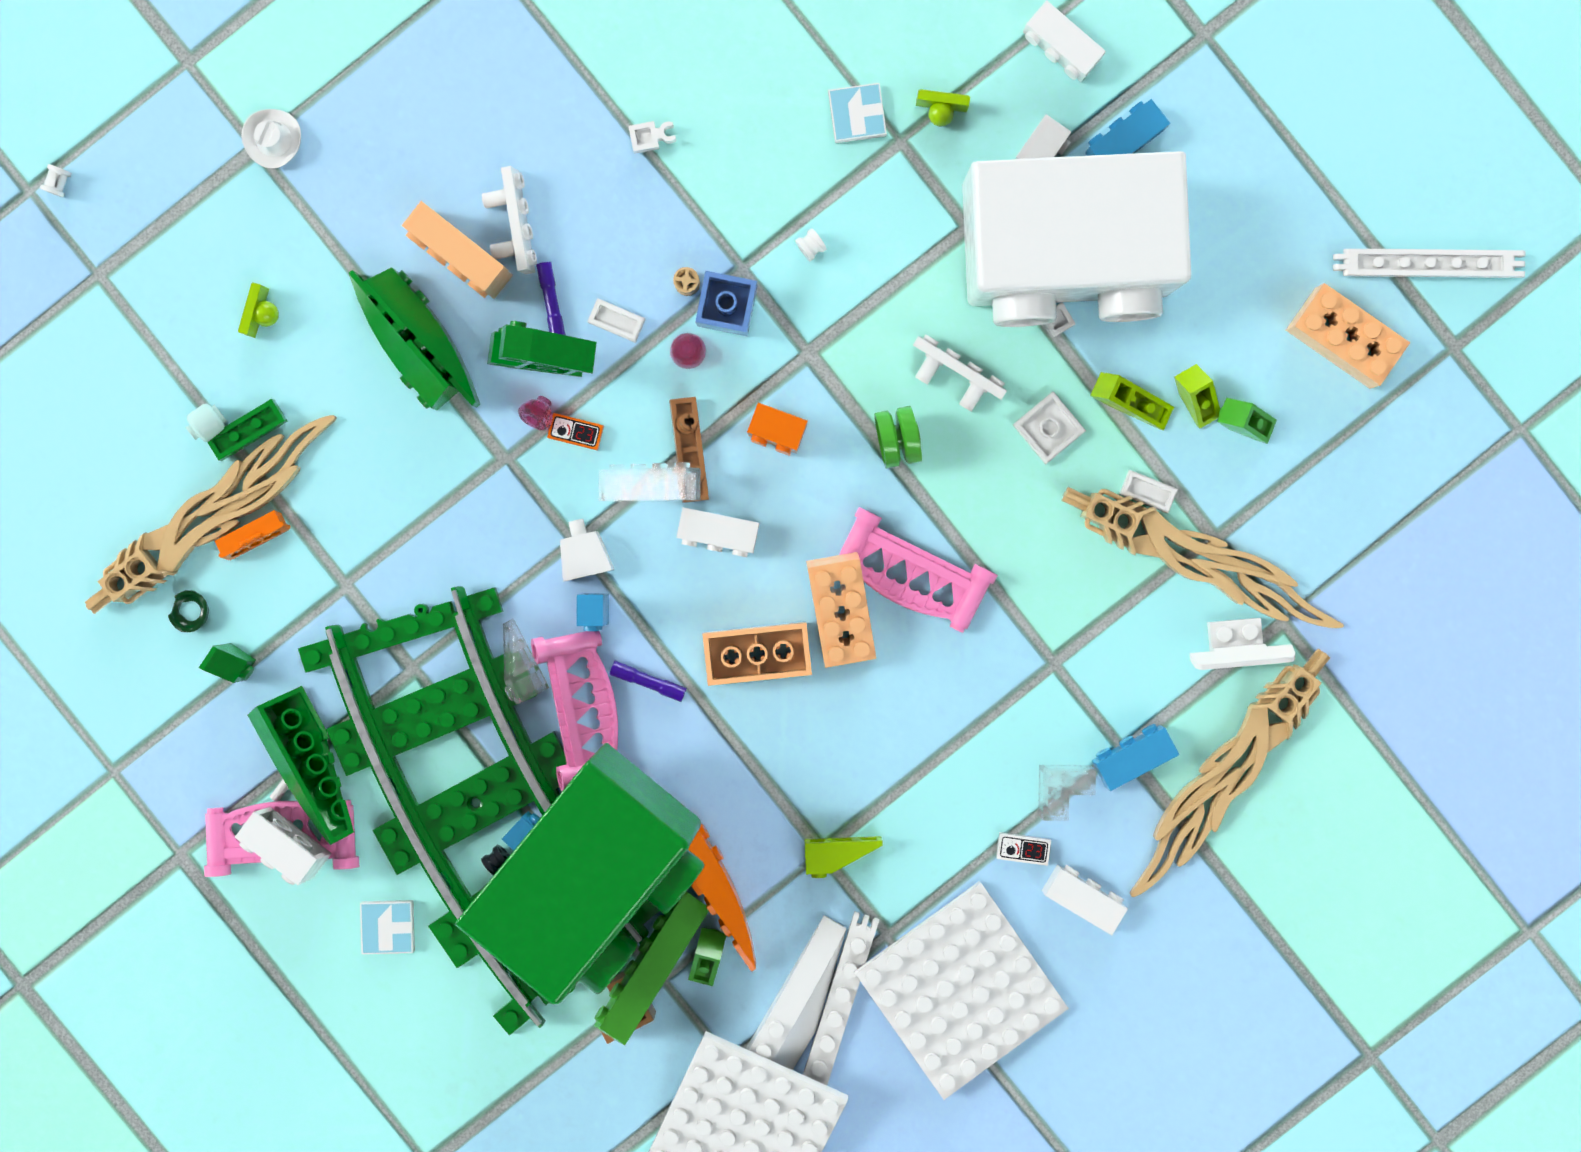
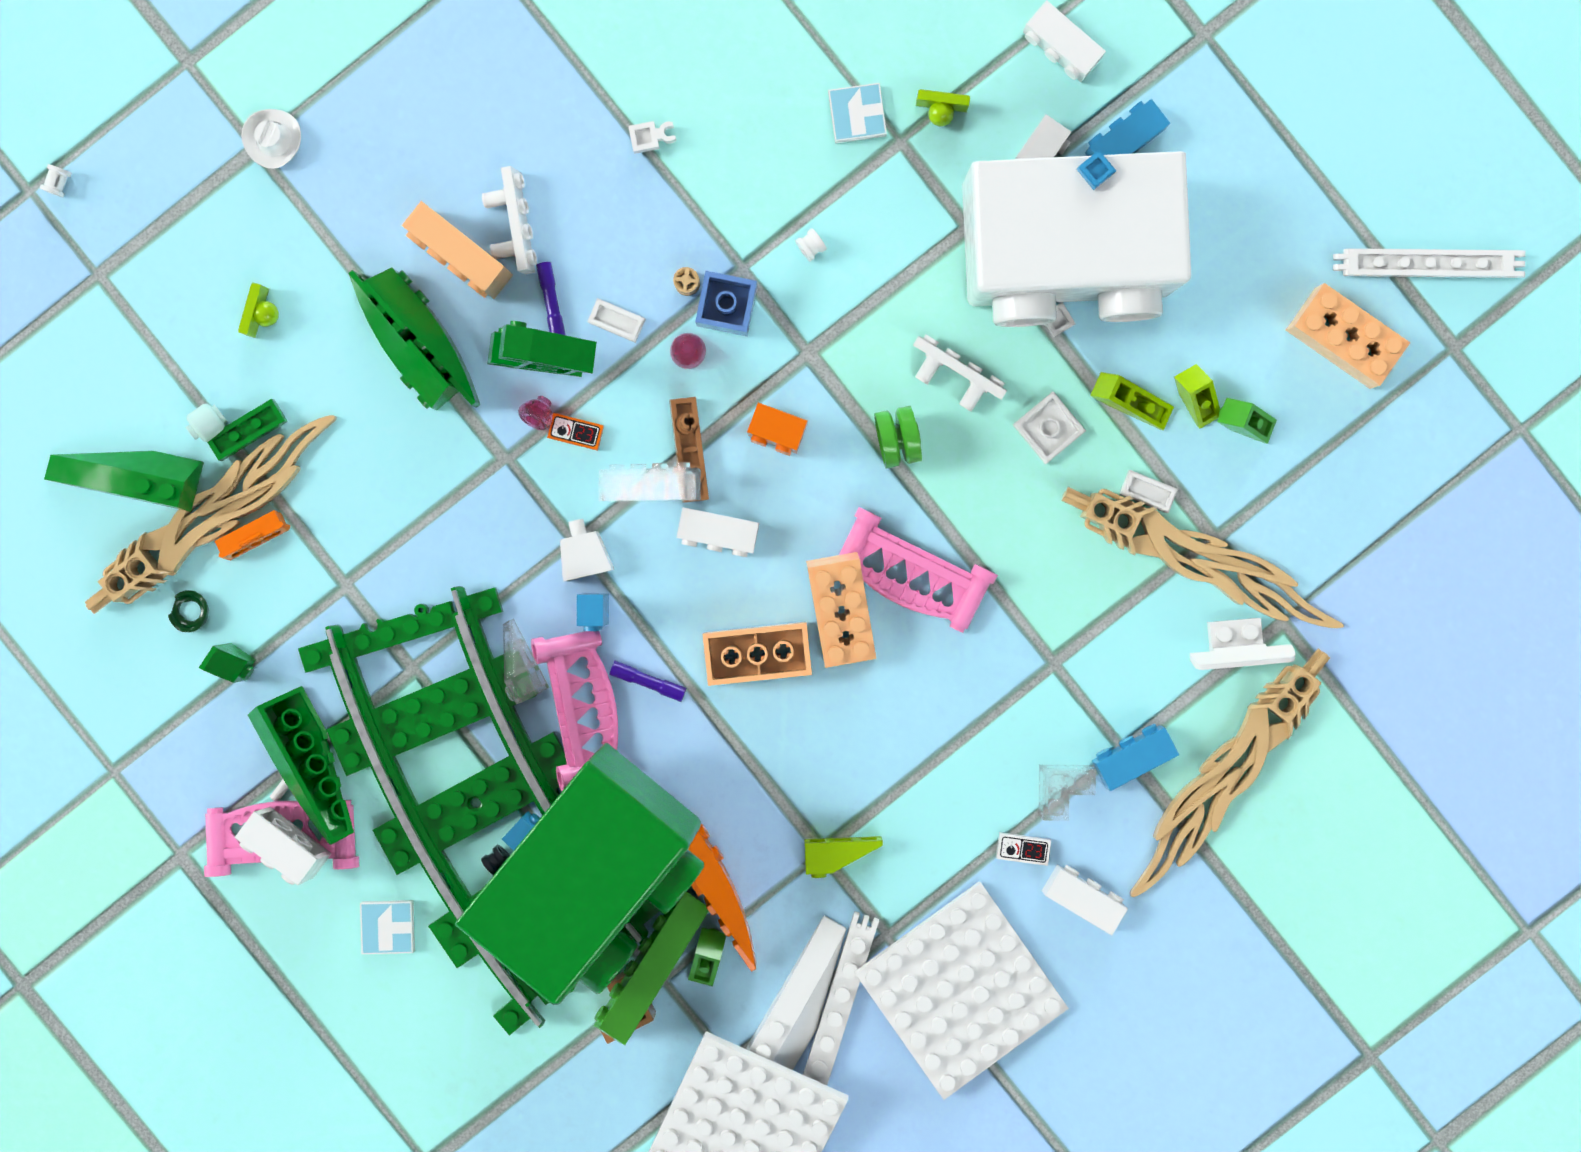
(133, 475): none -> green wedge
(1096, 169): none -> dark azure tile

